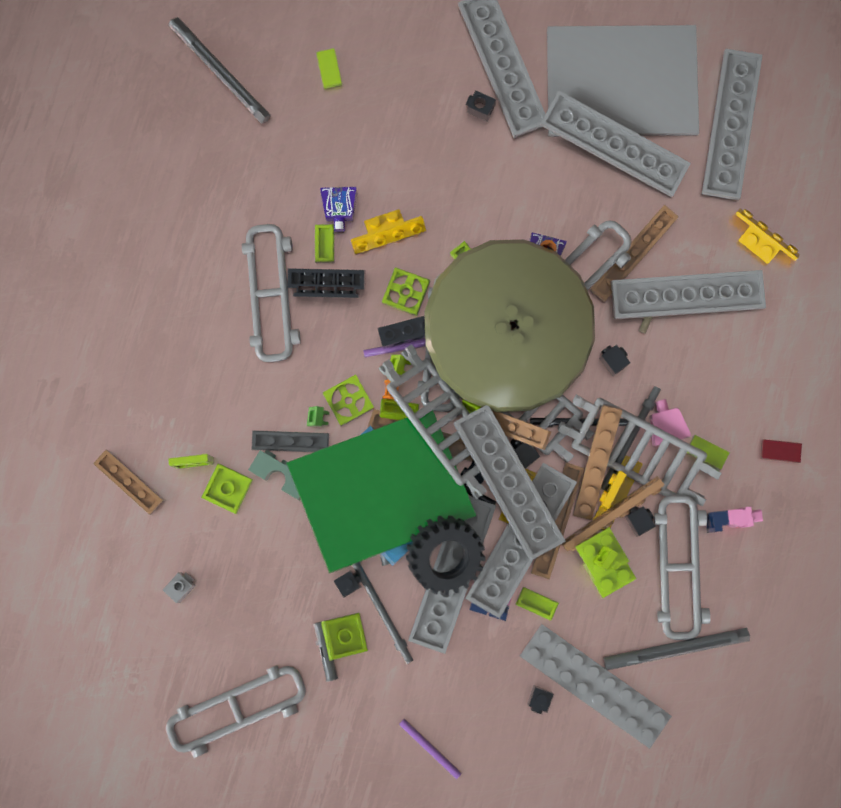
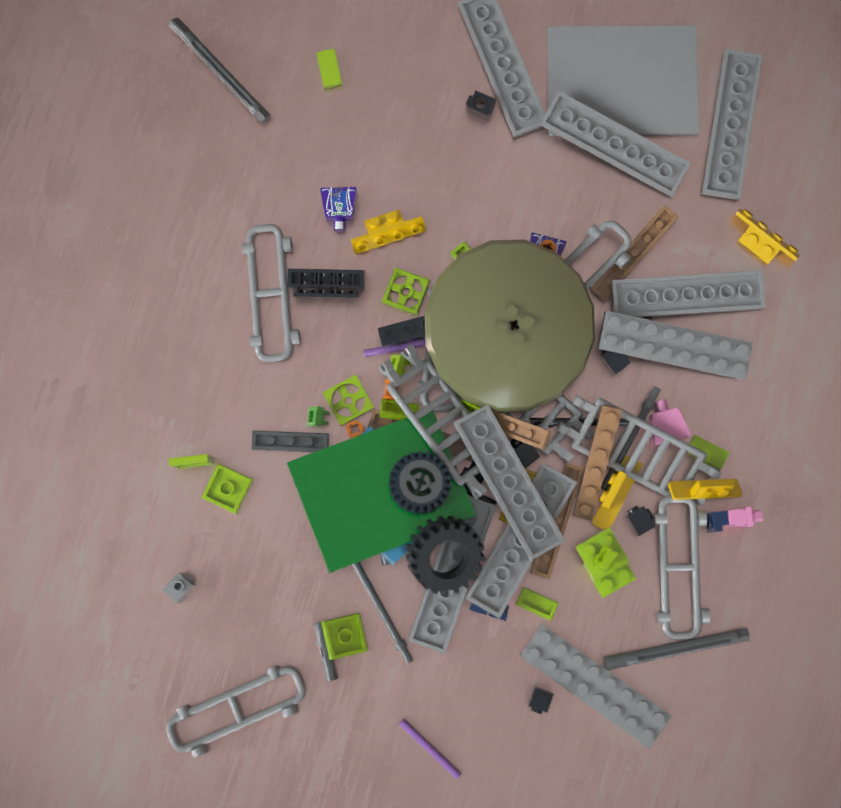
(128, 482): medium nougat plate -> none
(266, 464): sand green arch -> none
(324, 243): lime tile -> none
(348, 583): black brick -> none
(354, 424): none -> orange bush
(438, 489): none -> wheel
(618, 510): medium nougat plate -> none
(674, 345): none -> light grey plate
(705, 489): none -> yellow bracket
(781, 451): dark red tile -> none

